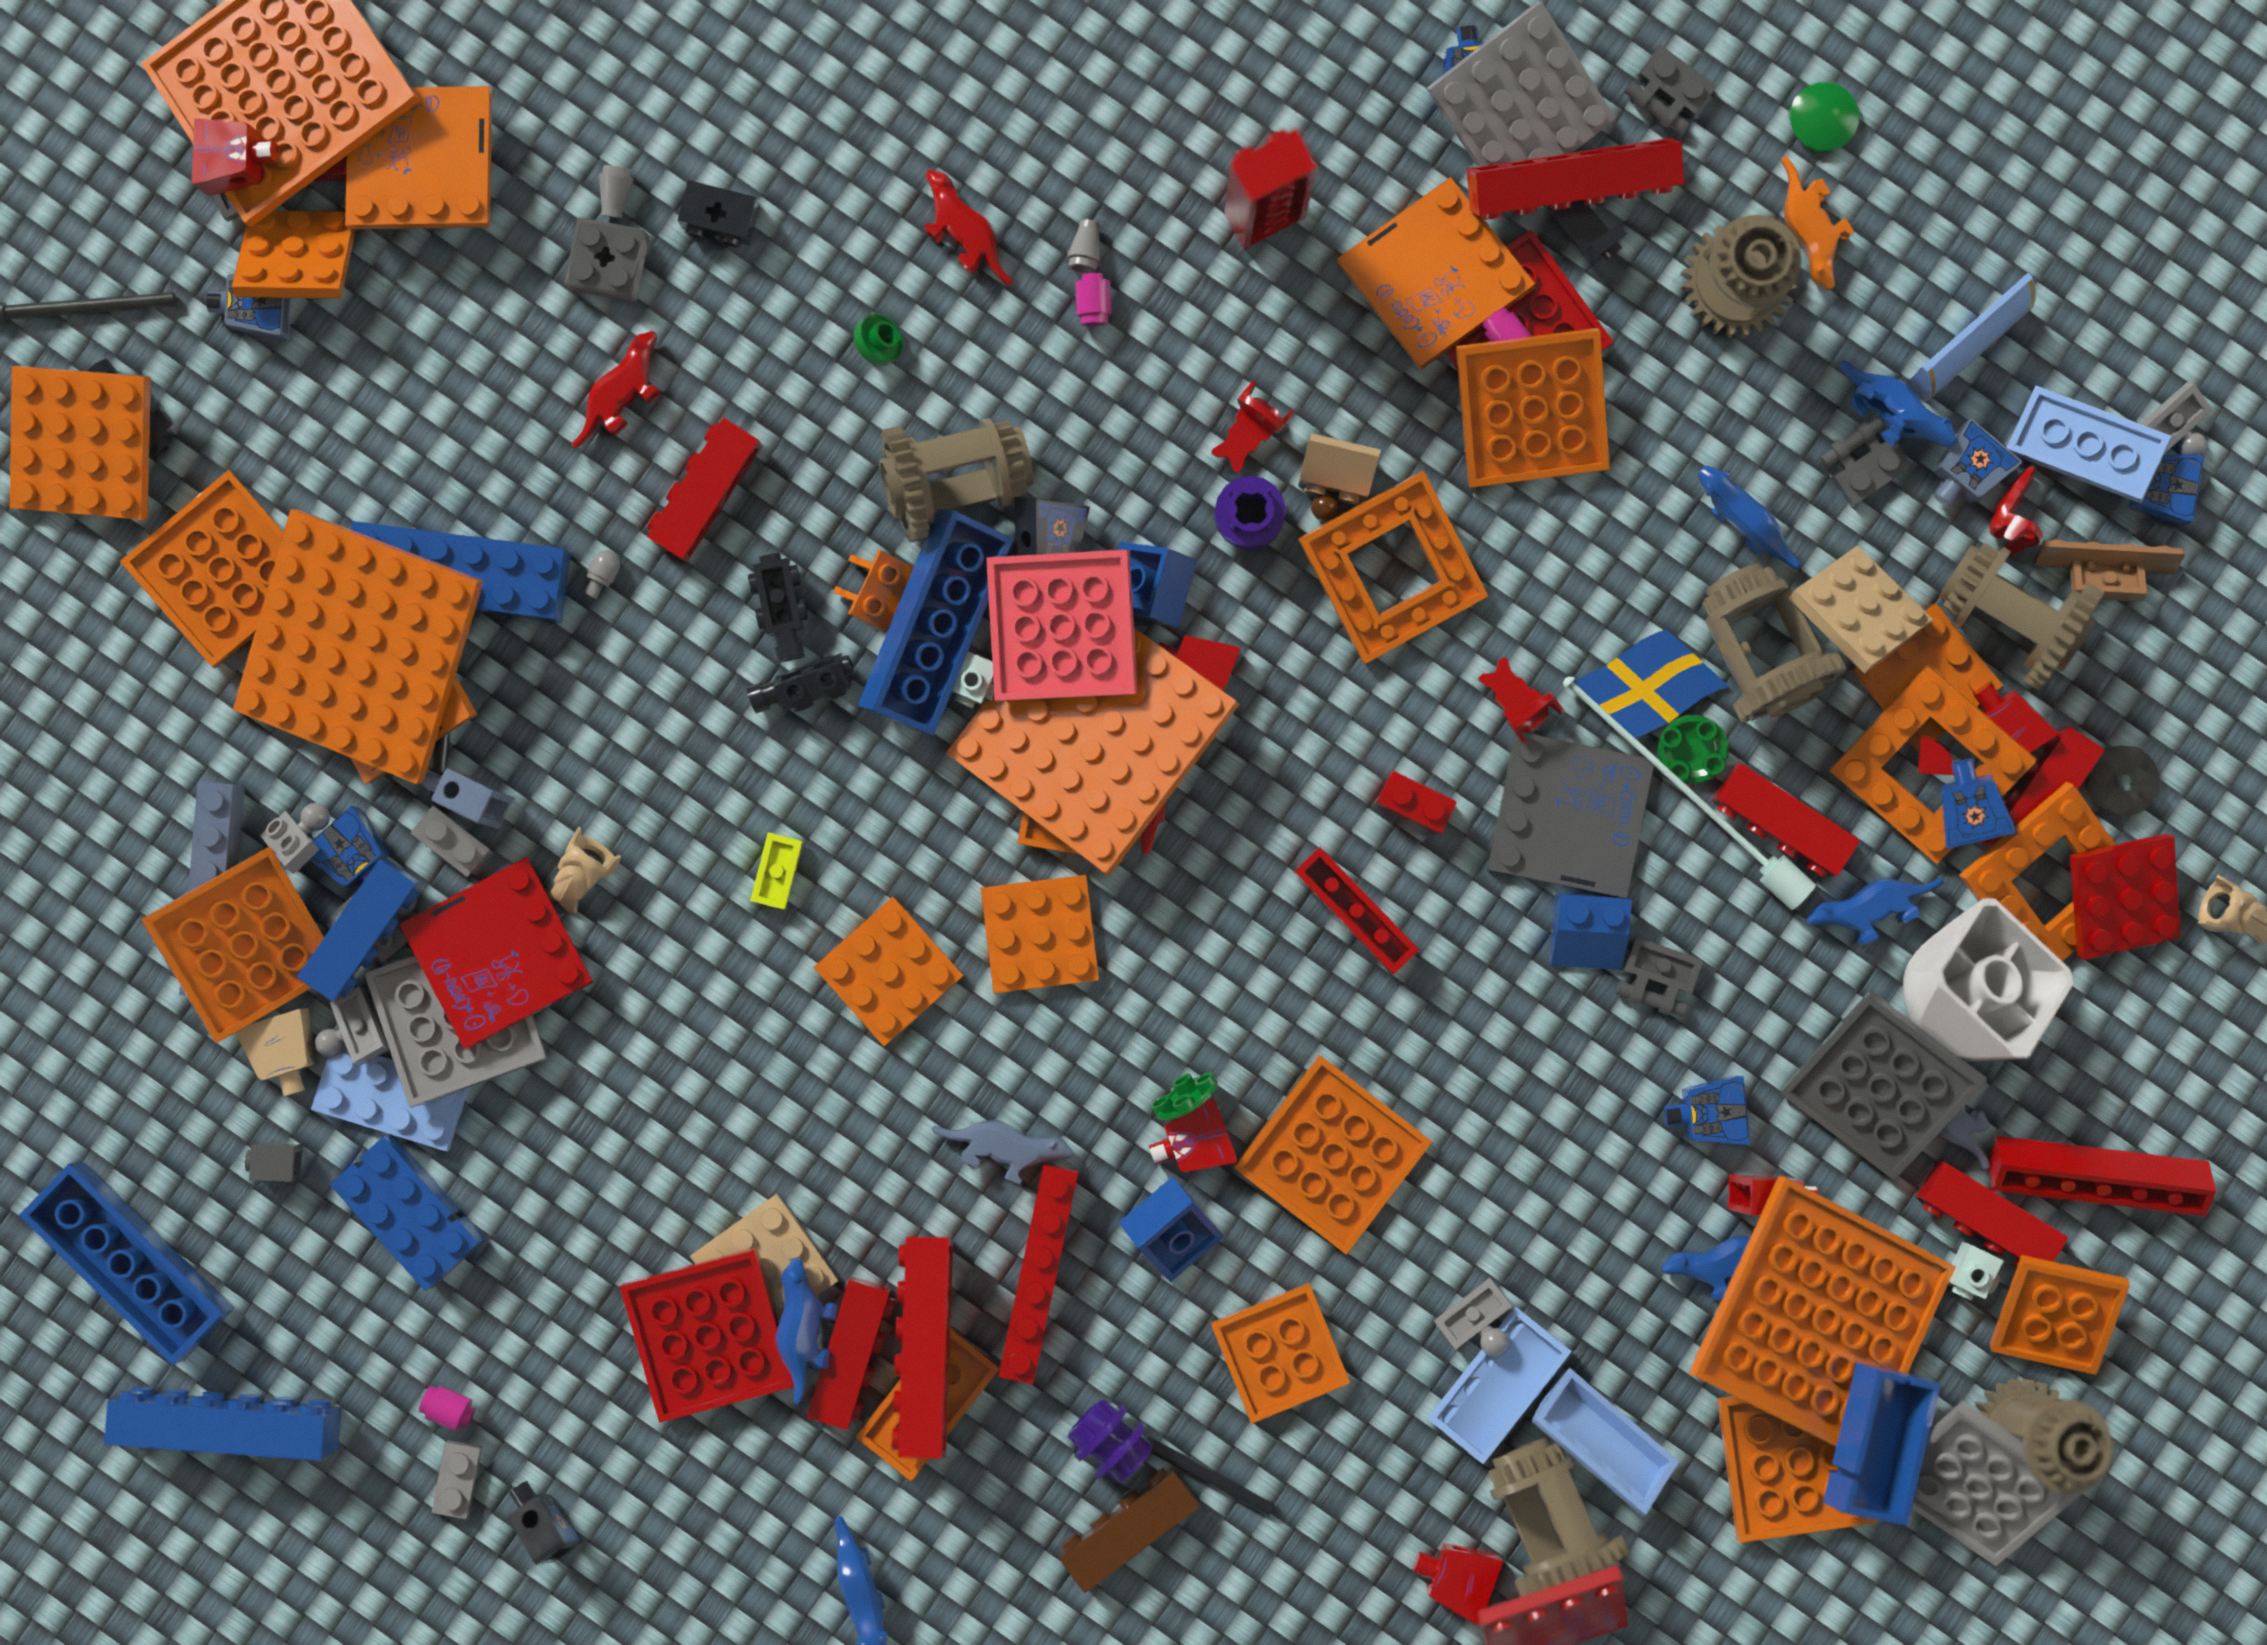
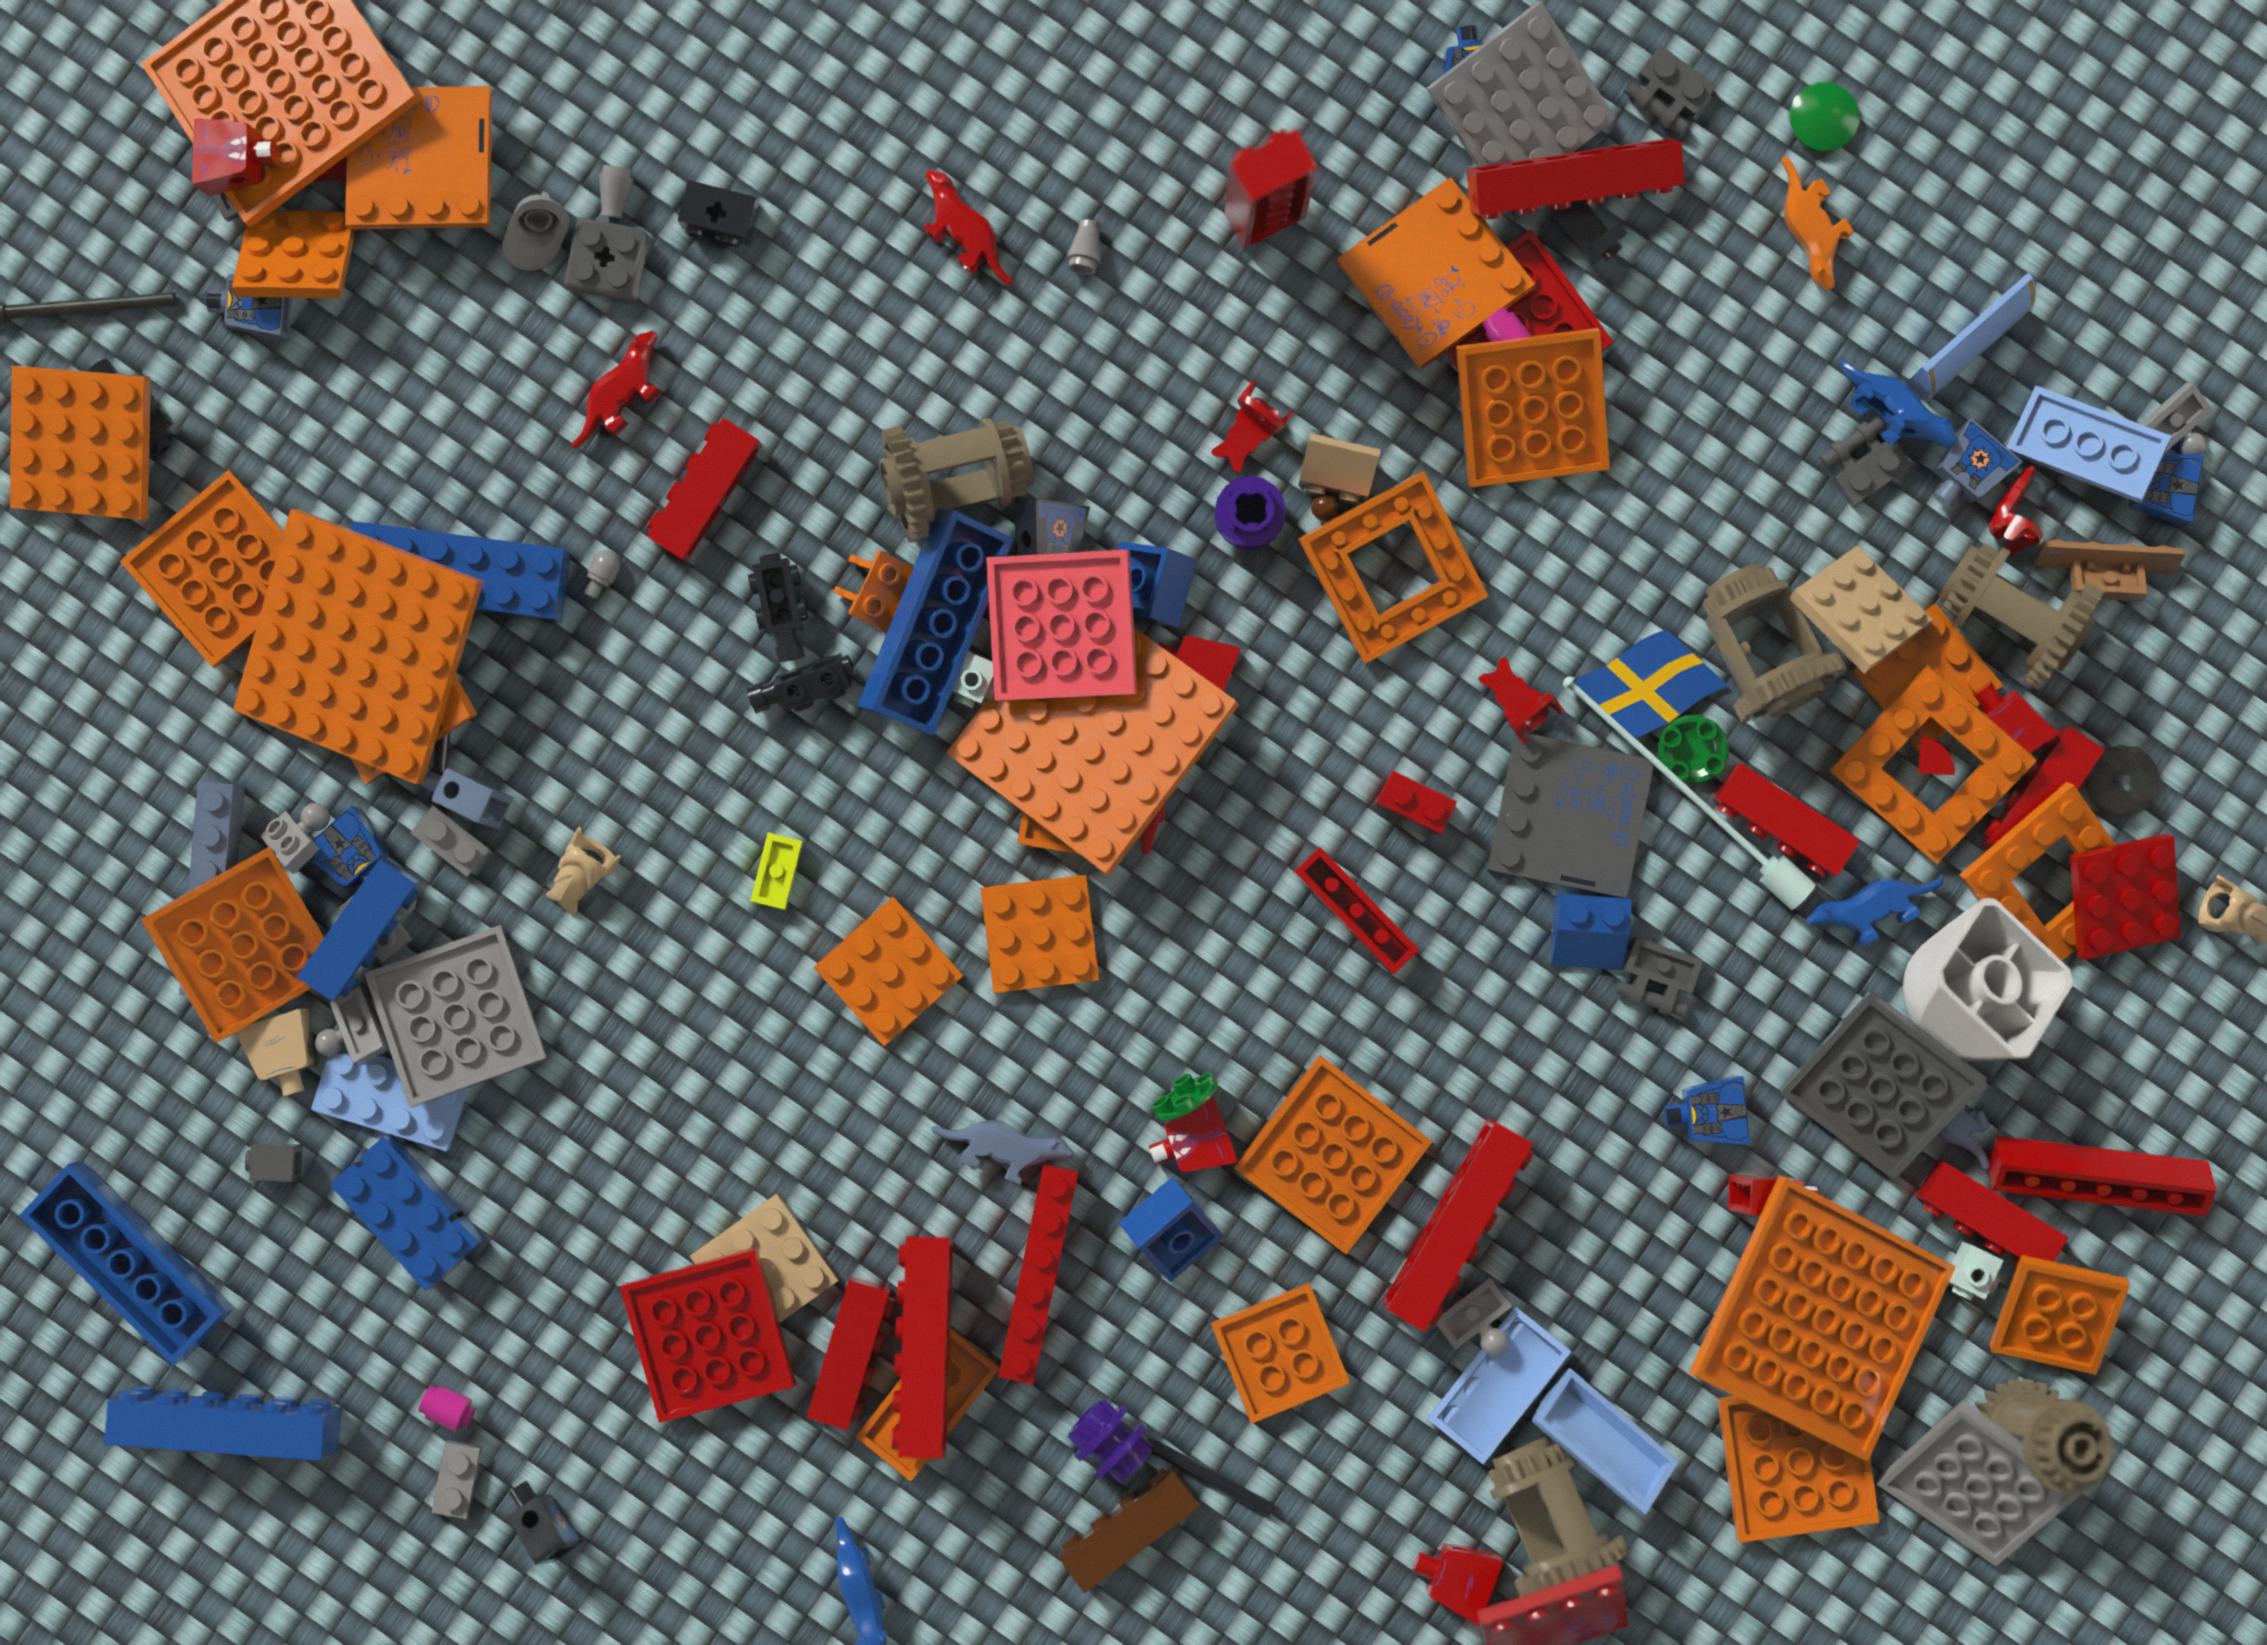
(496, 953): red plate -> none
(535, 232): none -> light grey piece
(801, 1327): blue animal -> none
(878, 339): green plate -> none
(1093, 299): dark pink brick -> none
(1457, 1225): none -> red brick
(1710, 1266): blue animal -> none
(1743, 274): dark tan piece -> none
(1746, 515): blue animal -> none
(1882, 1443): blue piece -> none
(1973, 807): torso -> none

